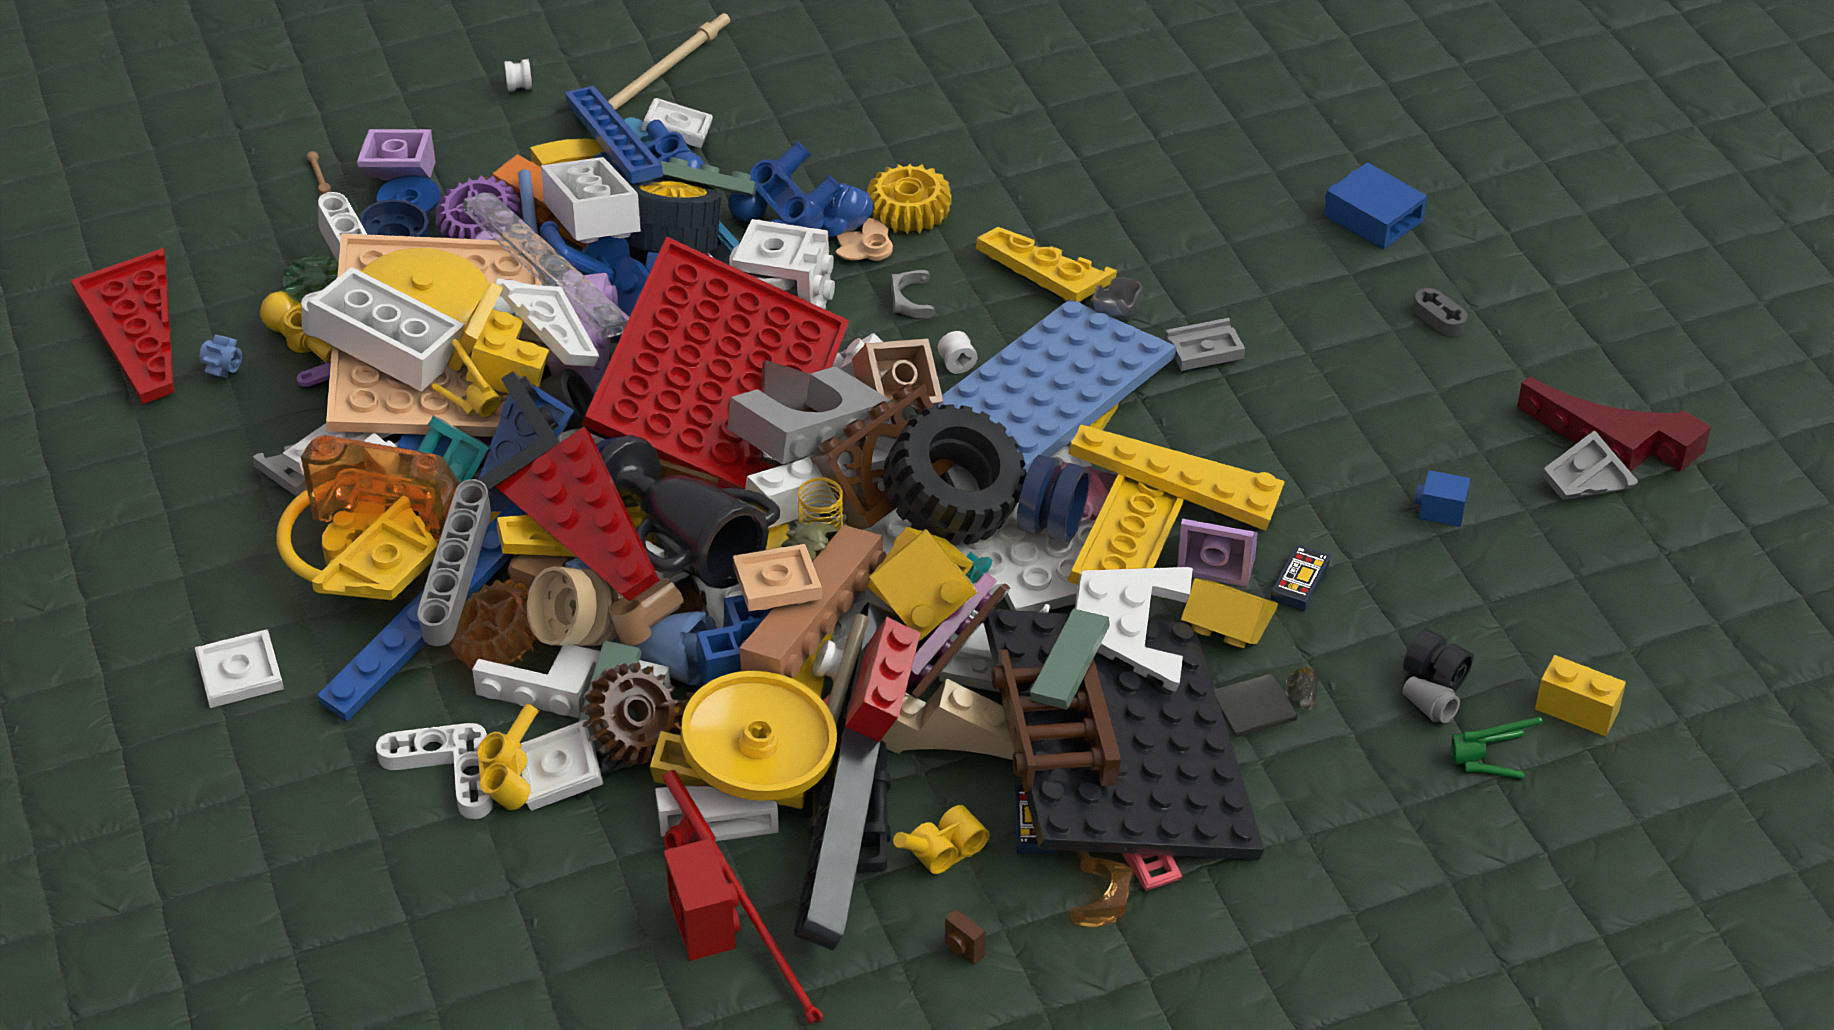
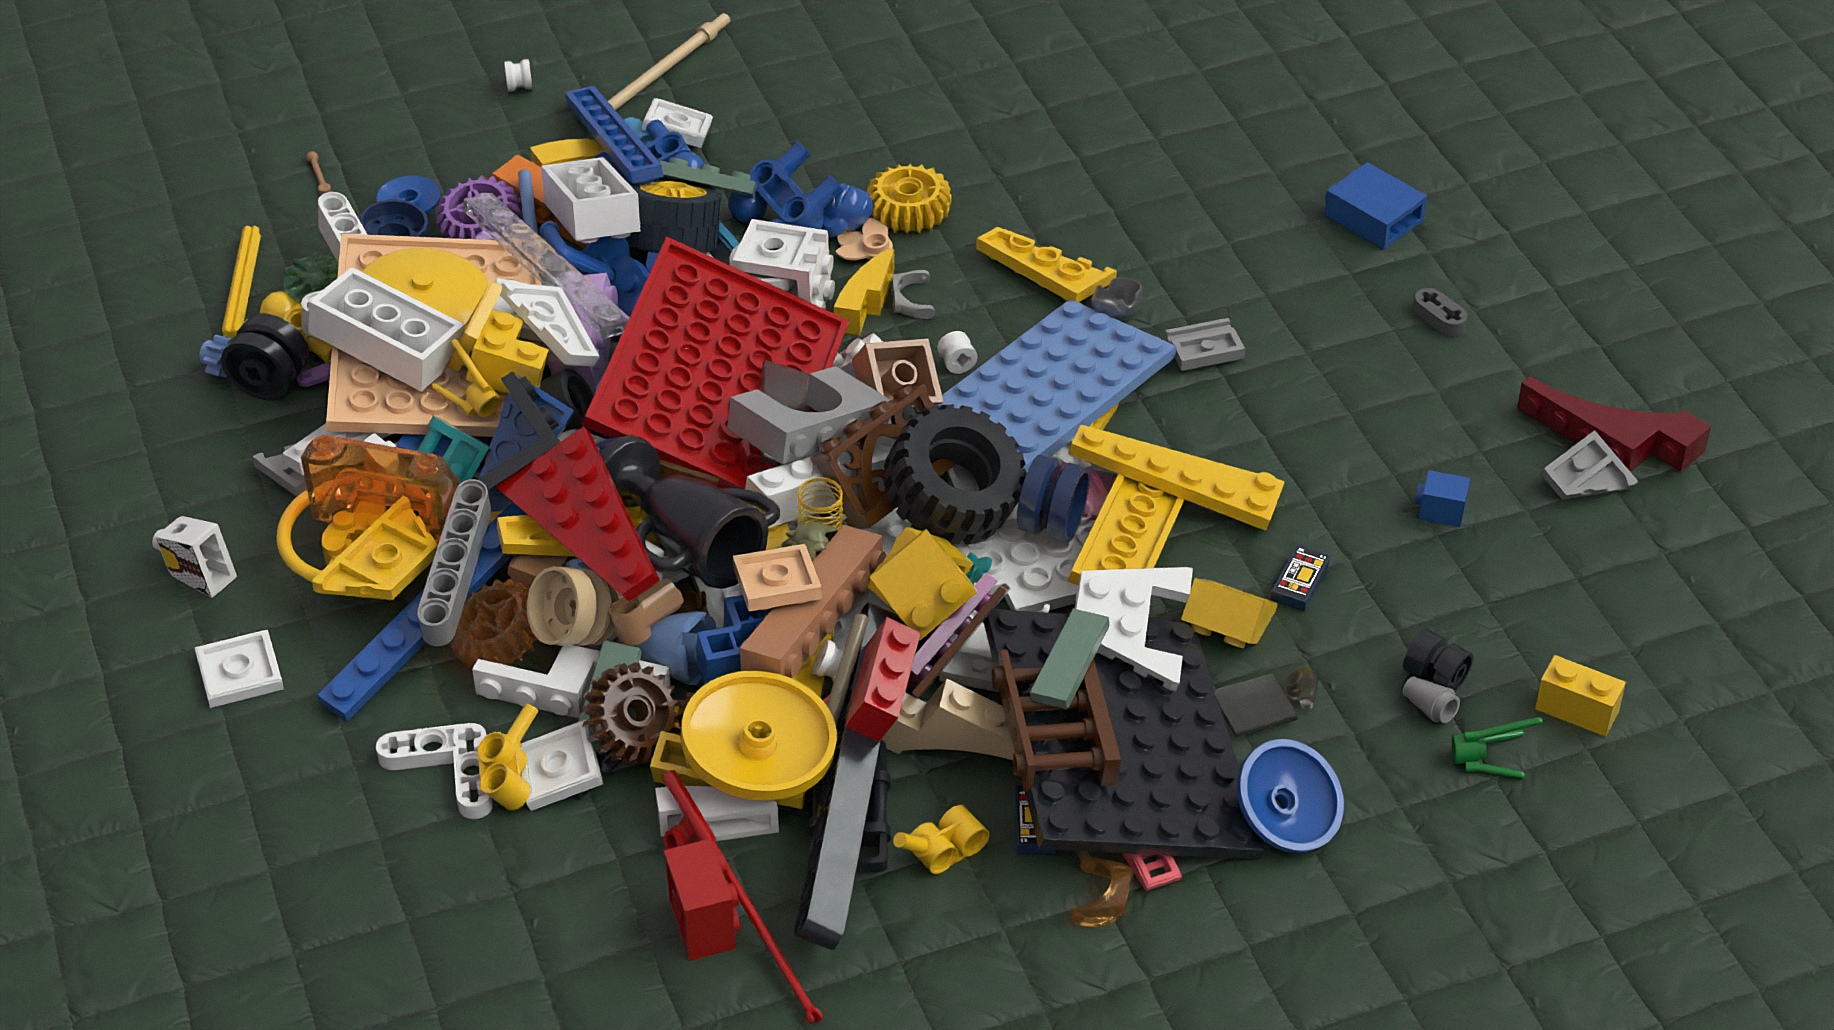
(133, 319): red wing -> none
(196, 554): none -> white torso
(241, 281): none -> yellow axle
(265, 356): none -> black wheel
(397, 154): lavender slope -> none
(866, 291): none -> yellow slope
(964, 937): reddish brown plate -> none
(1217, 552): lavender slope -> none
(1304, 788): none -> blue dish

